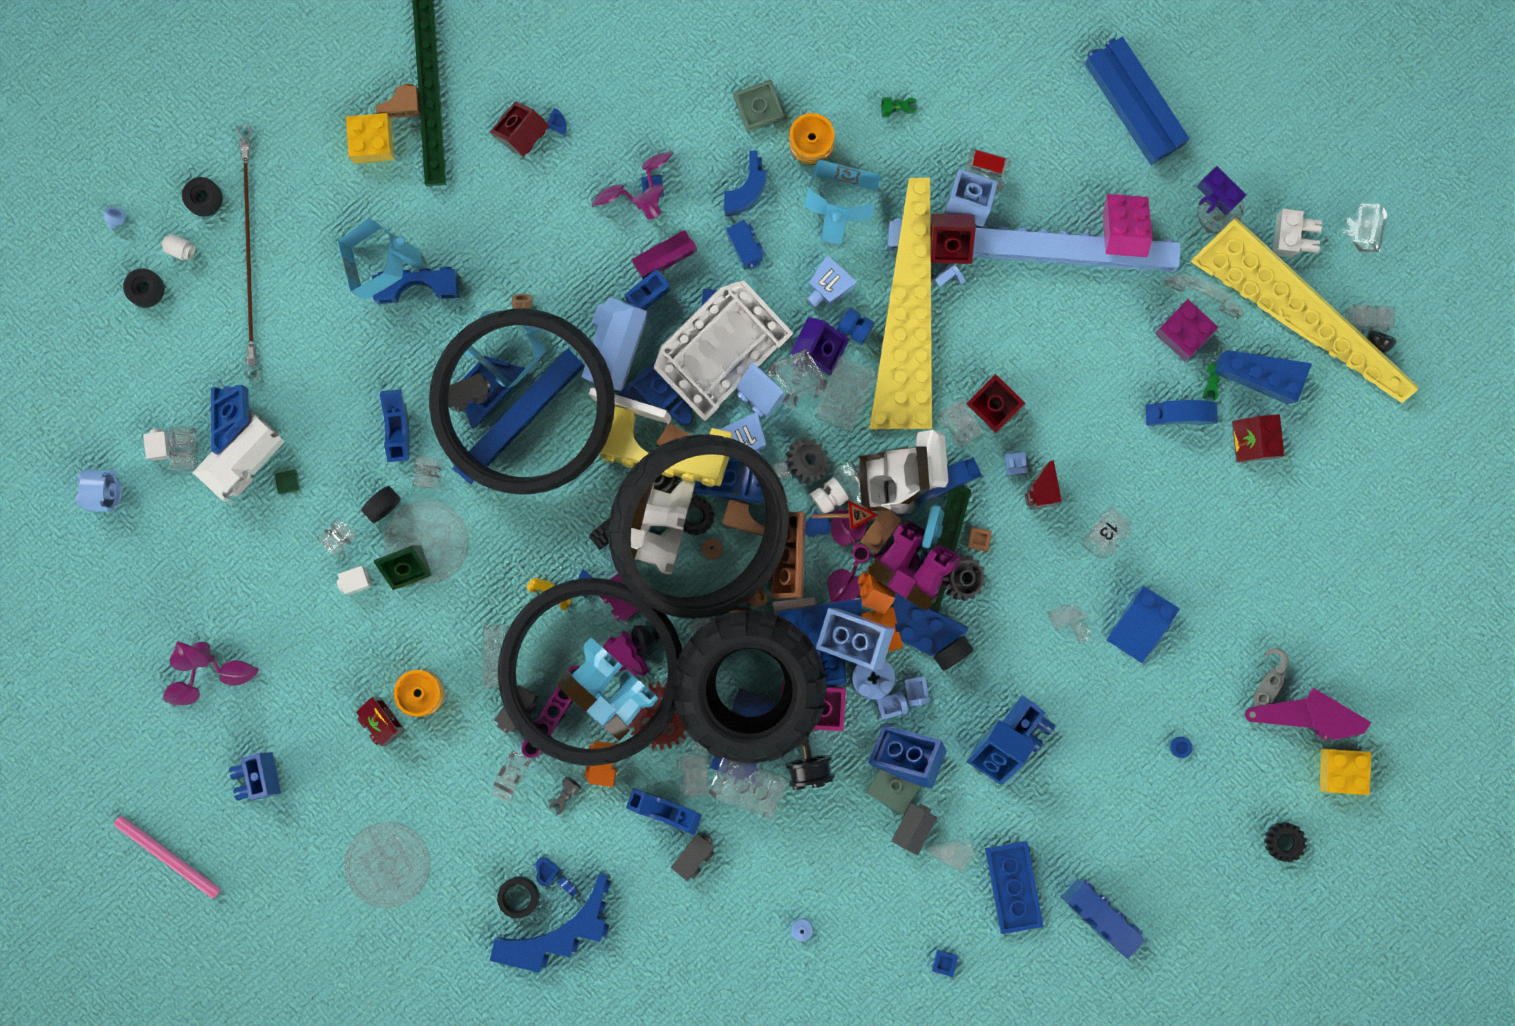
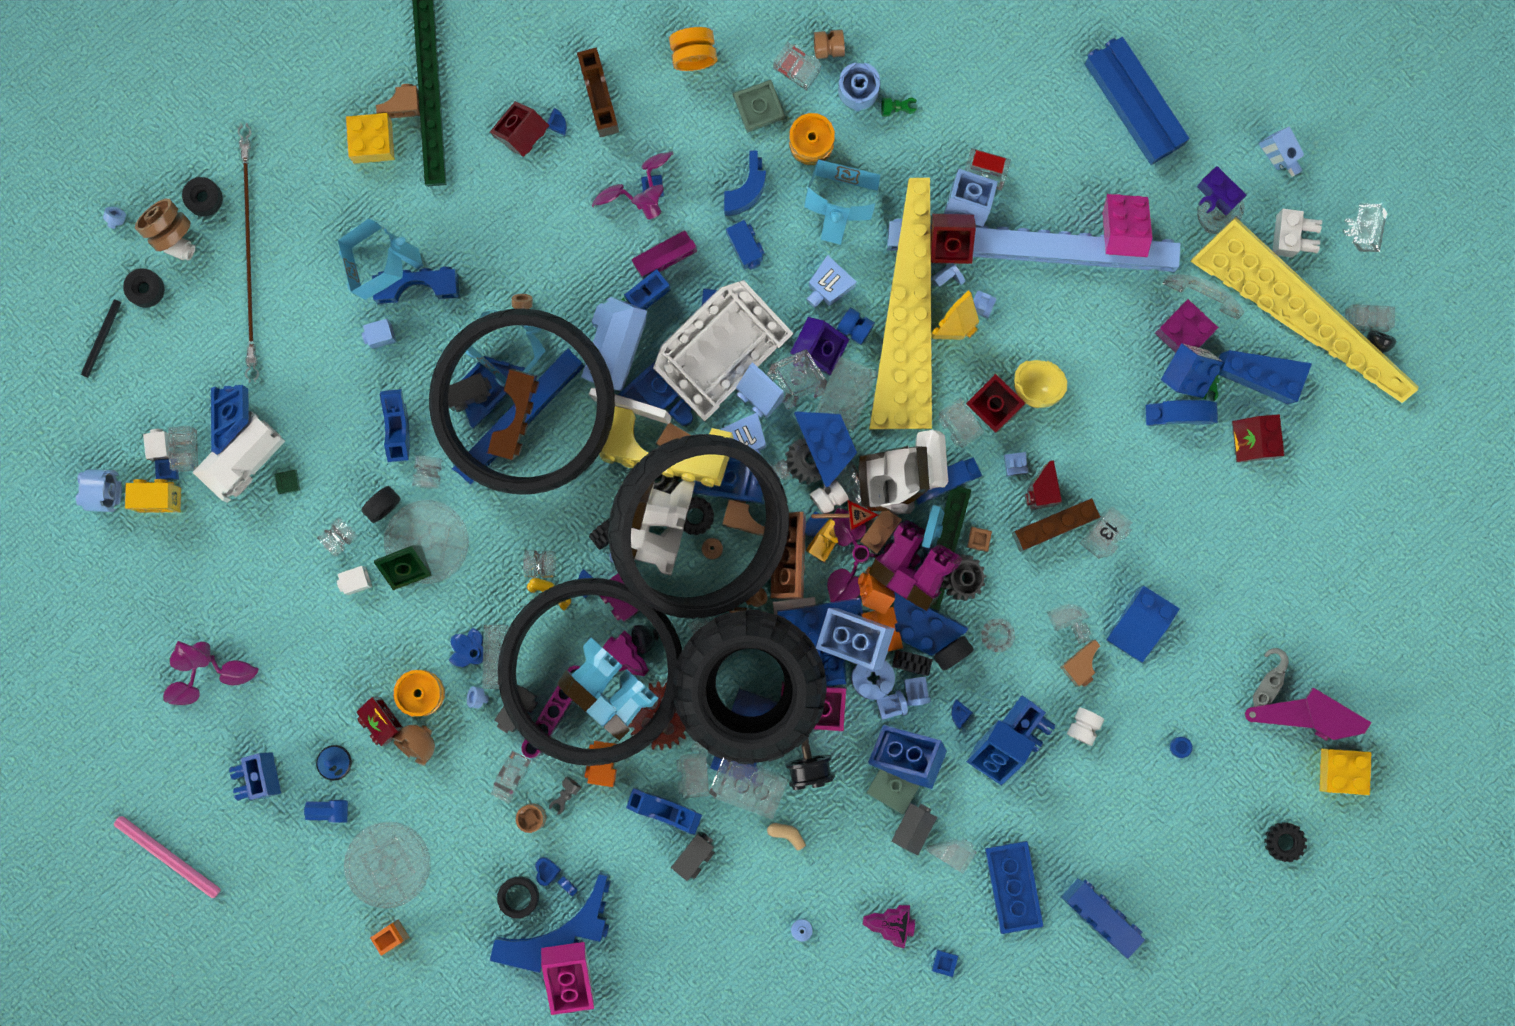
(101, 338): none -> black bar
(152, 497): none -> yellow brick
(162, 225): none -> medium nougat wheel
(163, 470): none -> blue tile
(333, 811): none -> blue piece
(334, 762): none -> blue hat
(378, 334): none -> light blue brick
(389, 937): none -> orange slope
(415, 742): none -> medium nougat cylinder
(464, 648): none -> blue plate
(476, 697): none -> light blue tile
(521, 388): none -> reddish brown arch
(531, 818): none -> medium nougat wheel
(539, 564): none -> clear wheel
(567, 978): none -> dark pink brick
(598, 92): none -> reddish brown arch
(693, 49): none -> light orange wheel
(788, 832): none -> tan arm
(797, 65): none -> clear brick
(823, 542): none -> yellow slope
(827, 442): none -> blue wing
(829, 44): none -> medium nougat wheel
(858, 75): none -> light blue brick
(892, 924): none -> magenta rock
(912, 662): none -> black tyre
(959, 320): none -> yellow wedge
(960, 713): none -> blue tile
(984, 304): none -> light blue tile
(1005, 629): none -> clear gear
(1040, 383): none -> light yellow cylinder
(1055, 525): none -> reddish brown arch
(1079, 666): none -> medium nougat arch
(1085, 726): none -> white wheel
(1192, 371): none -> blue brick
(1283, 150): none -> light blue torso

